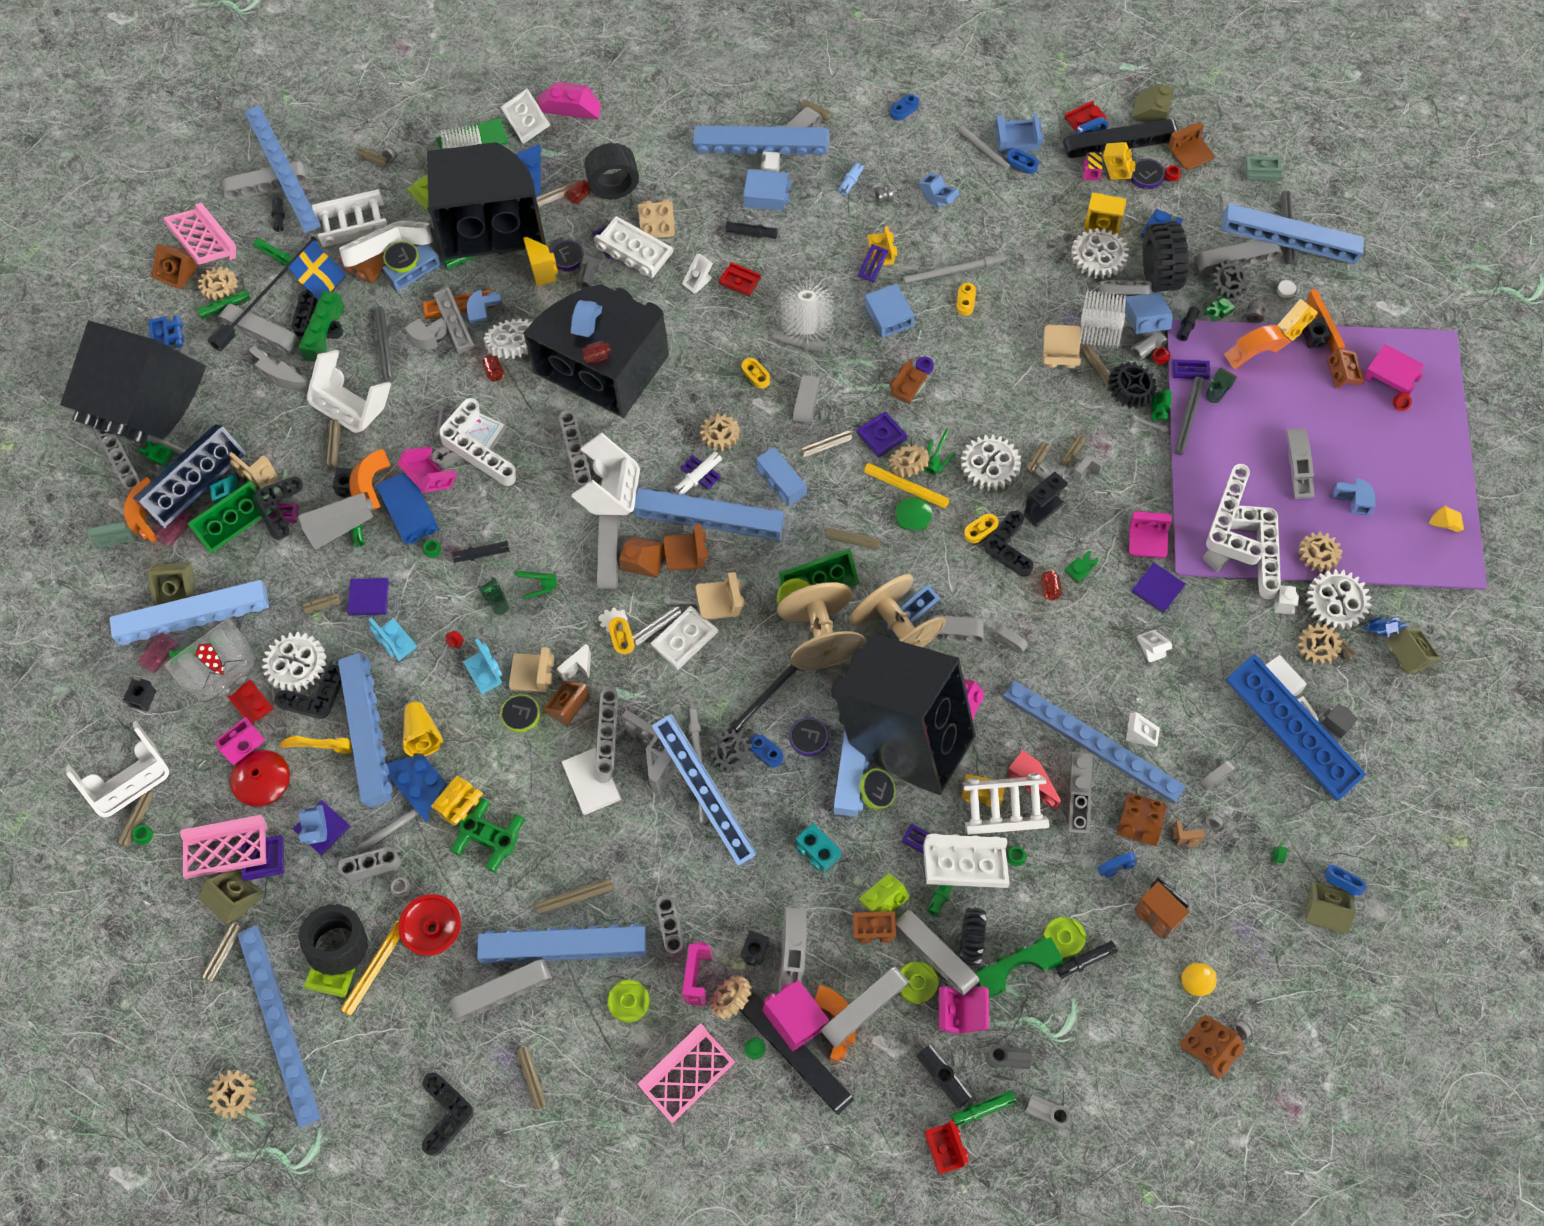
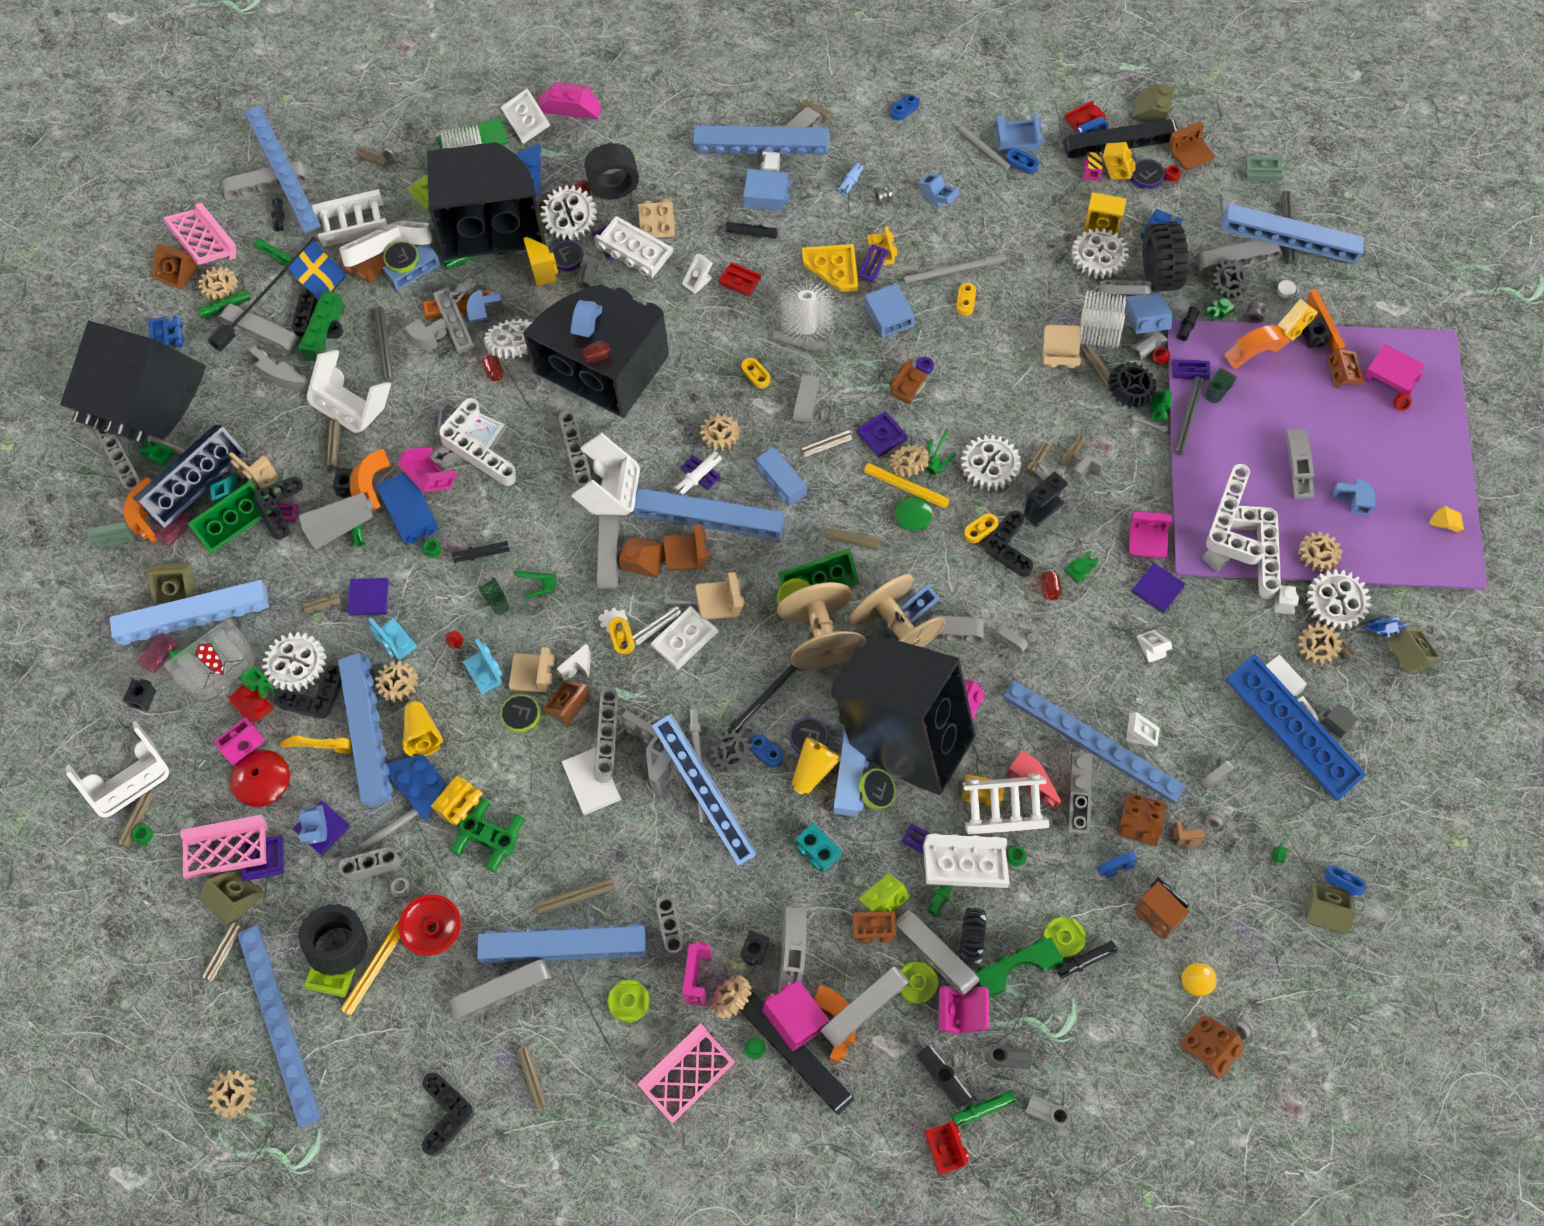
(255, 679): none -> green plate
(401, 687): none -> tan gear
(462, 290): none -> light grey pin
(554, 218): none -> white gear
(813, 765): none -> yellow cone
(833, 264): none -> yellow plate

